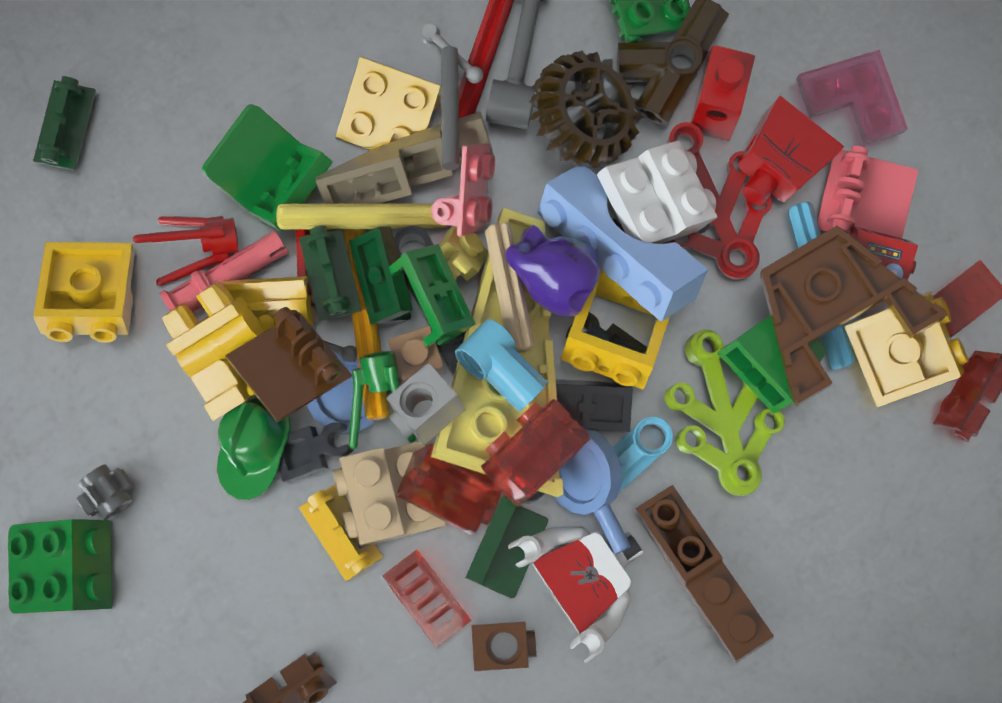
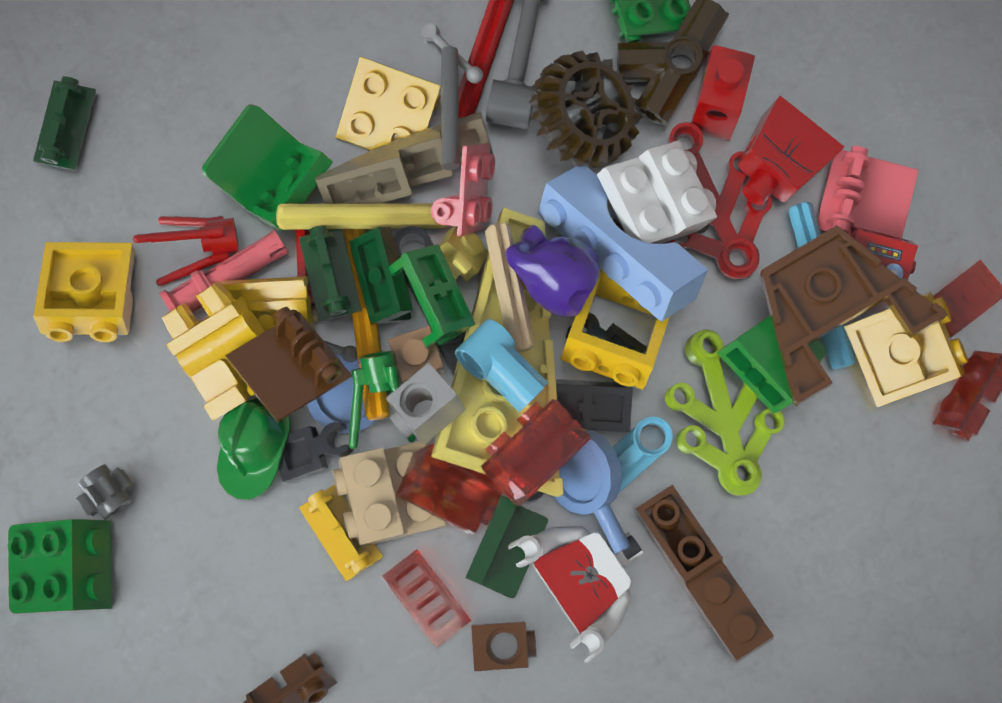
(863, 86): clear pink plate -> none

